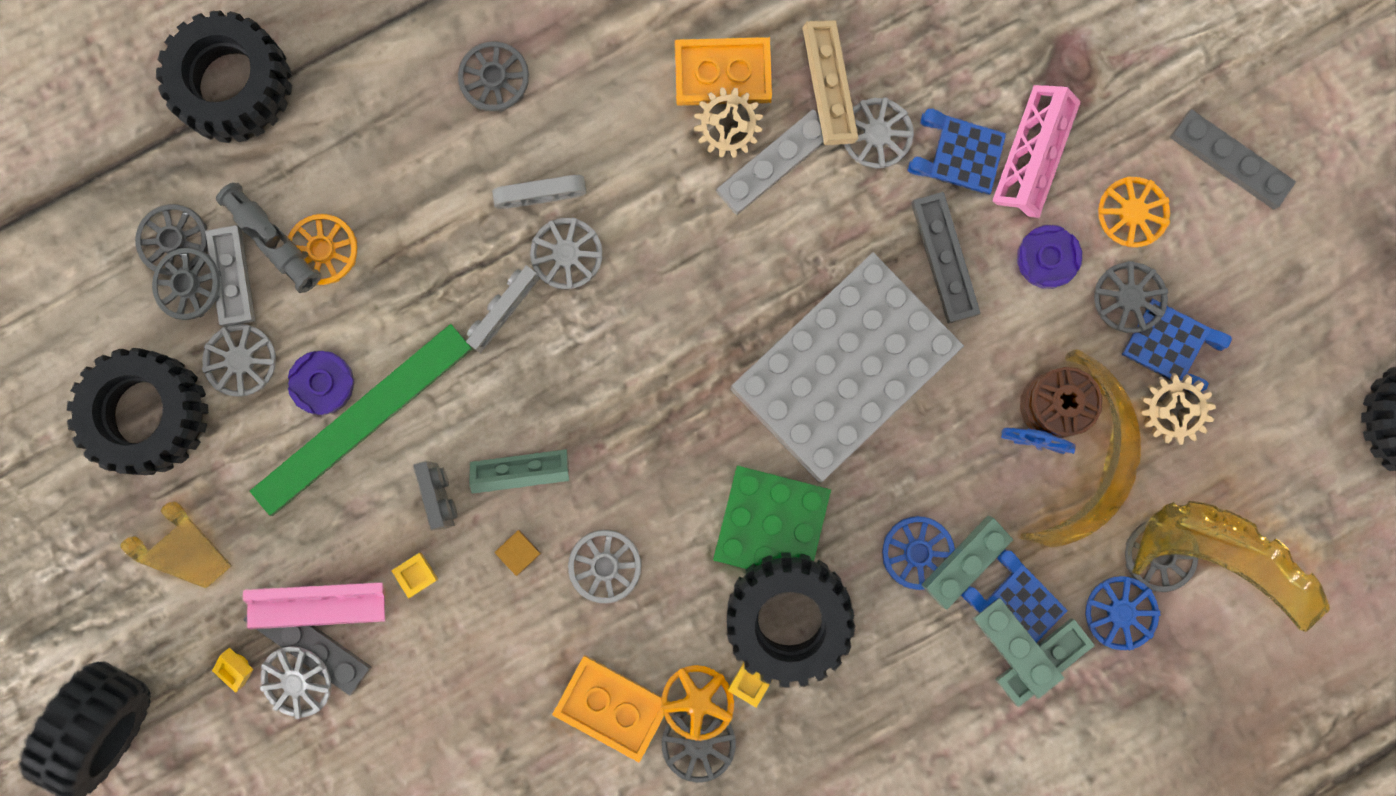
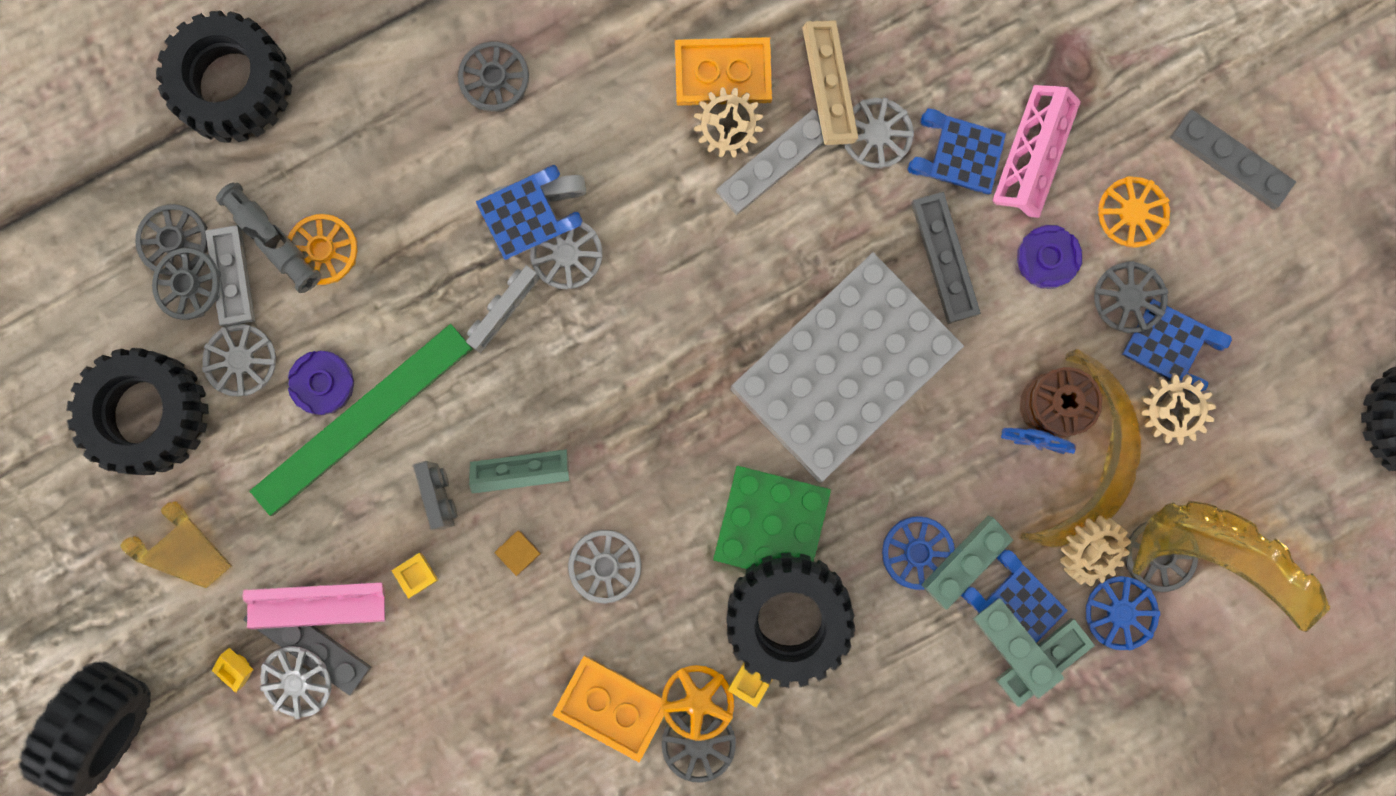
(522, 215): none -> blue flag
(1094, 554): none -> tan gear

